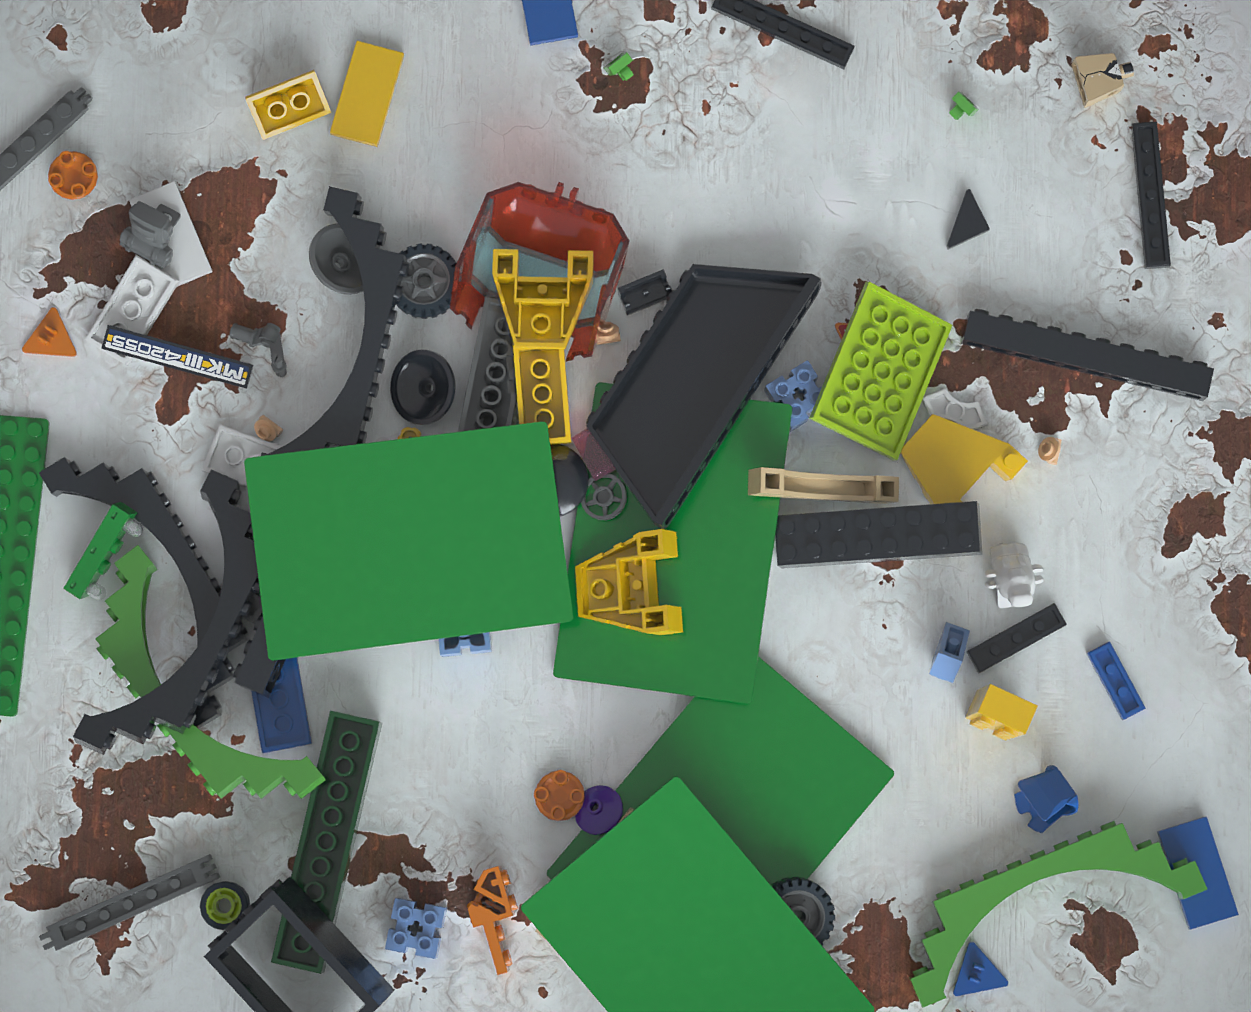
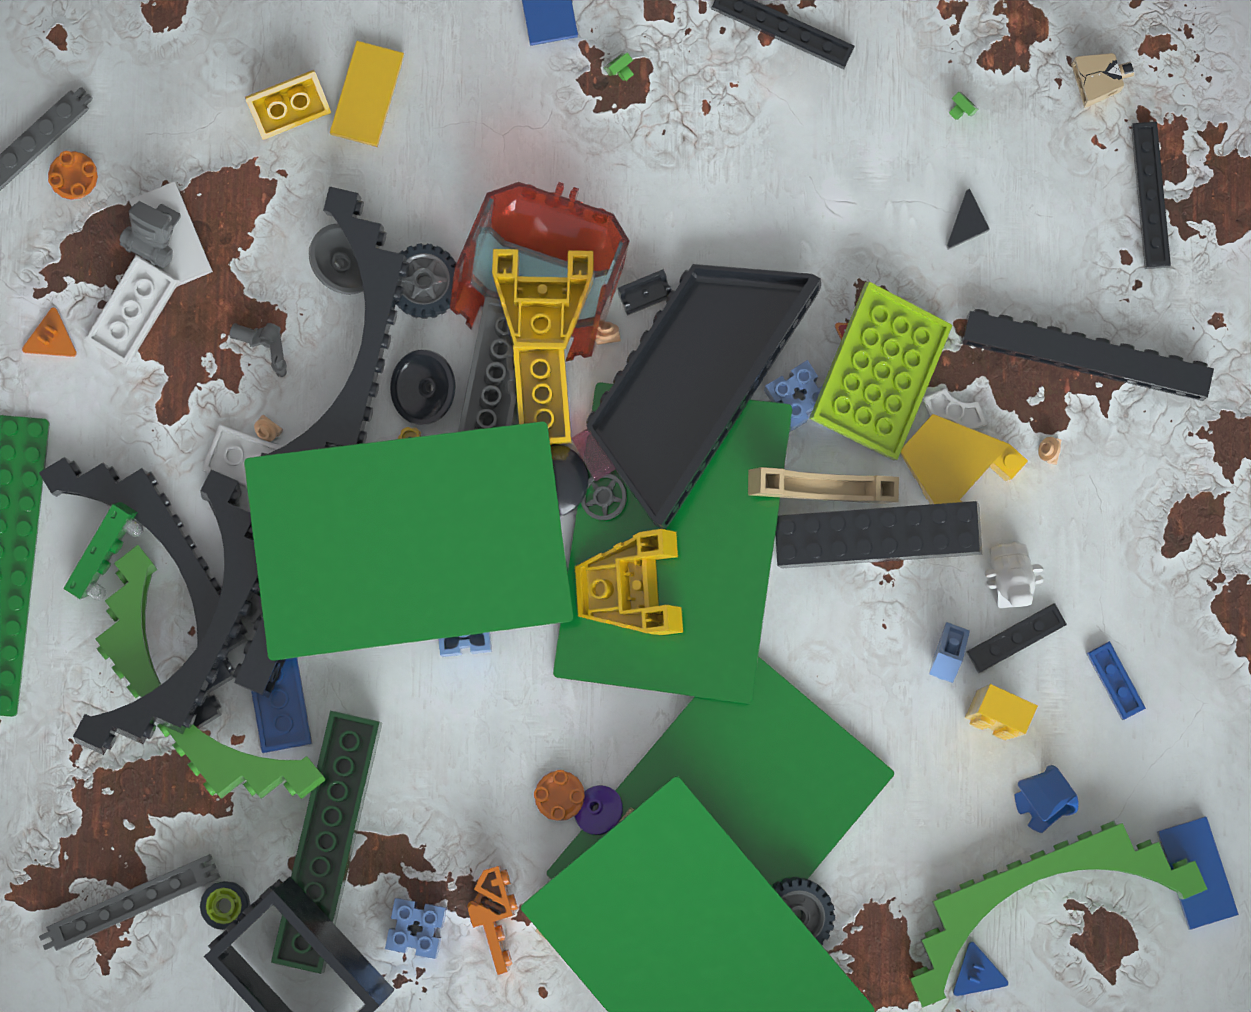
(177, 356): tile -> none

